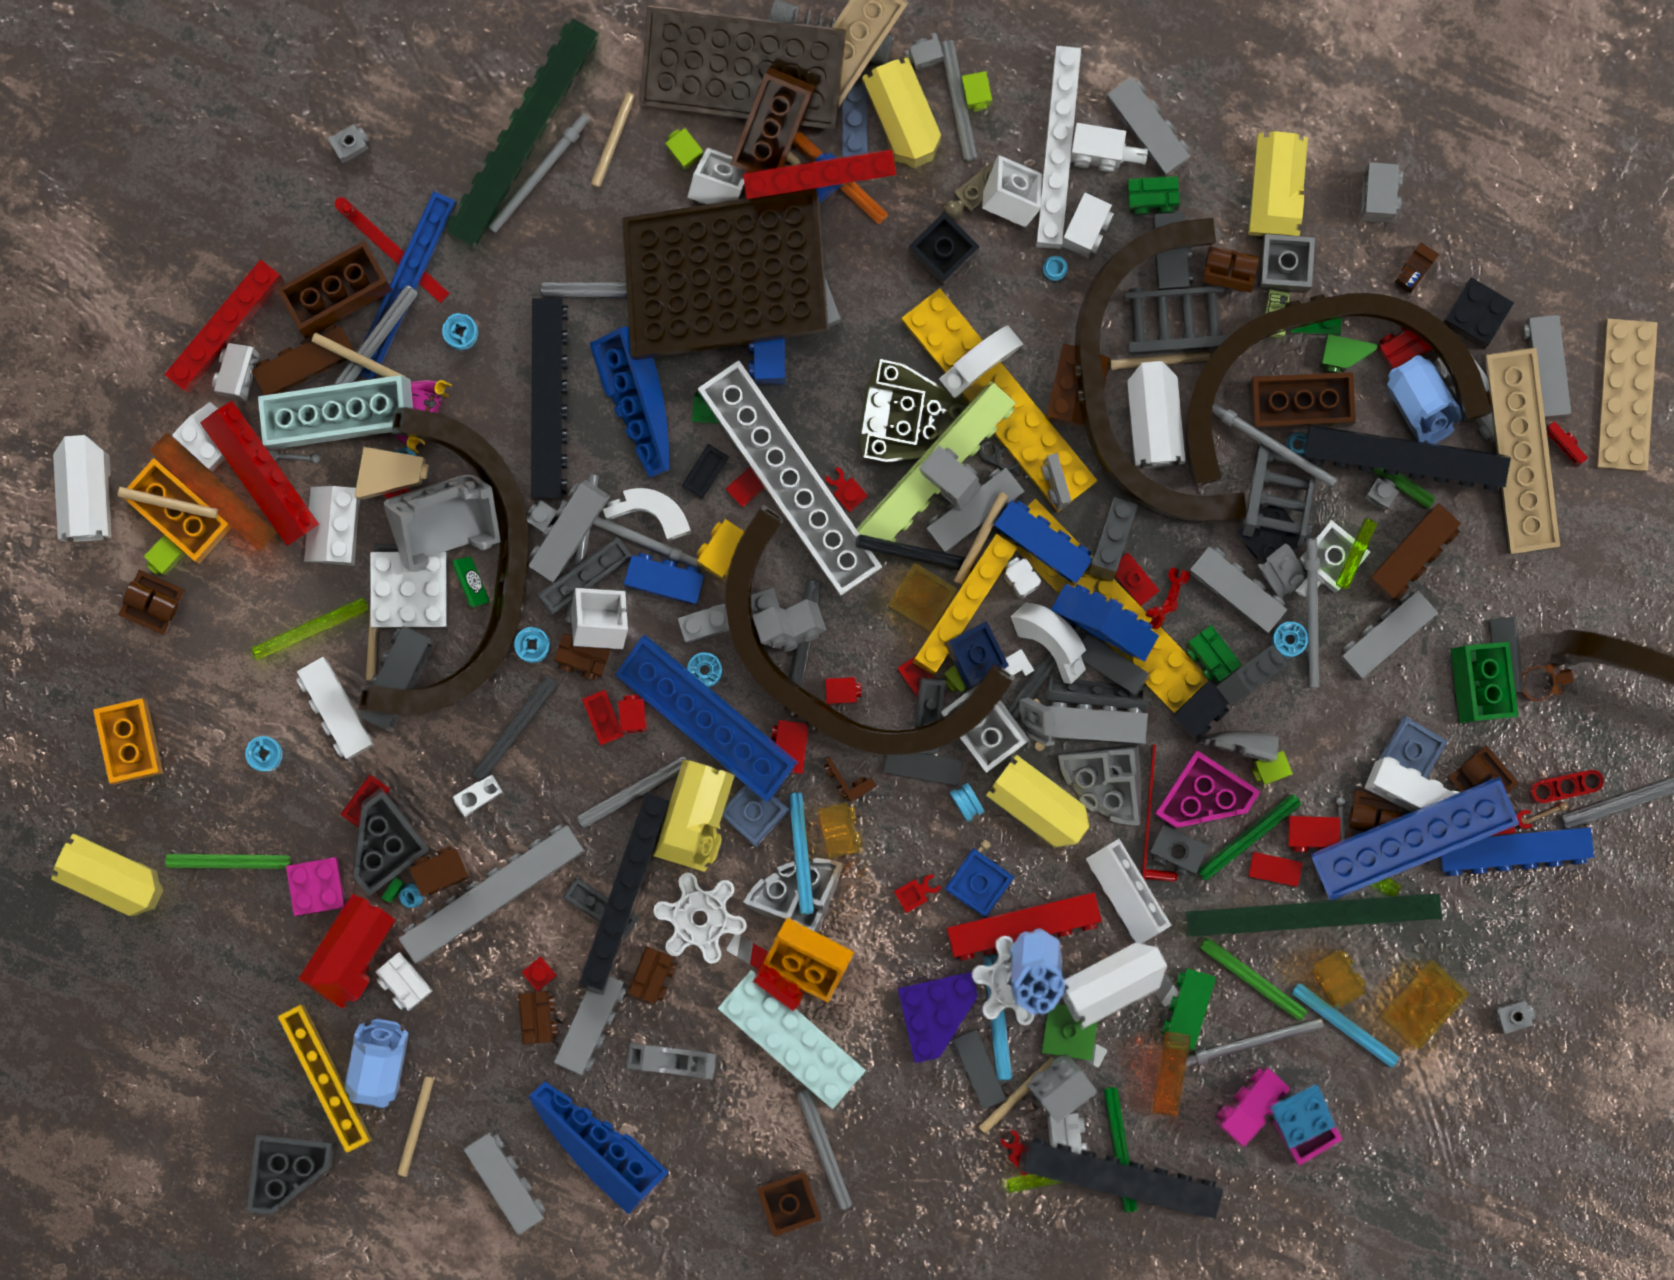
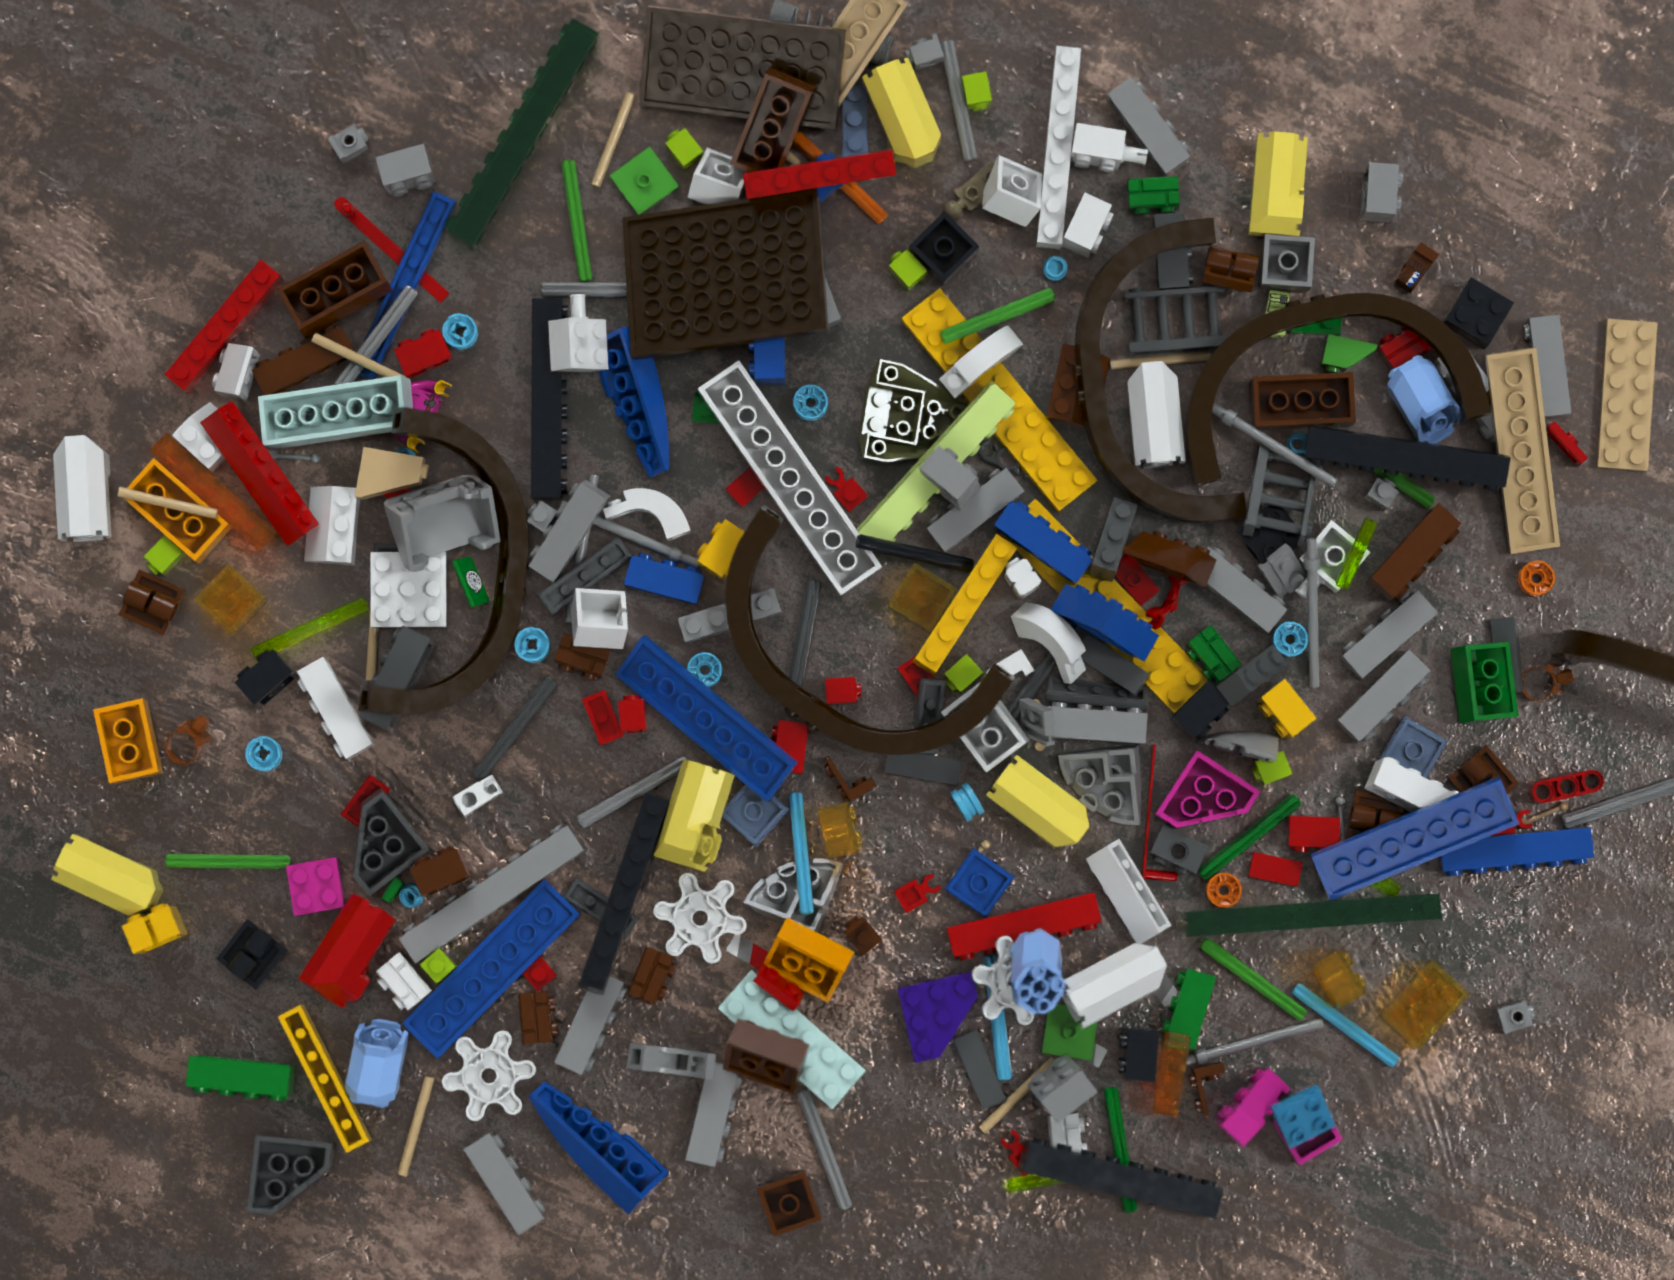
(154, 929): none -> yellow piece
(197, 731): none -> dark orange piece
(231, 600): none -> clear yellow brick
(241, 1075): none -> green brick
(251, 954): none -> black plate
(265, 678): none -> black brick
(406, 170): none -> light grey brick
(423, 353): none -> red brick
(438, 965): none -> lime brick
(471, 1080): none -> white plate
(491, 968): none -> blue plate
(570, 135): light grey bar -> none
(576, 220): none -> bright green axle
(577, 341): none -> white brick
(644, 181): none -> bright green plate
(705, 471): black tile -> none
(711, 1117): none -> light grey brick
(765, 1056): none -> reddish brown slope
(789, 626): light grey brick -> none
(812, 392): none -> medium azure wheel
(861, 934): none -> reddish brown bracket
(907, 269): none -> lime brick
(975, 653): dark blue plate -> none
(981, 538): tan bar -> none
(997, 315): none -> bright green axle
(1058, 490): light grey plate -> none
(1139, 1054): none -> black brick
(1171, 557): none -> reddish brown slope
(1210, 1072): none -> reddish brown bracket
(1230, 882): none -> orange wheel
(1285, 710): none -> yellow piece
(1383, 696): none -> light grey brick
(1543, 571): none -> orange wheel

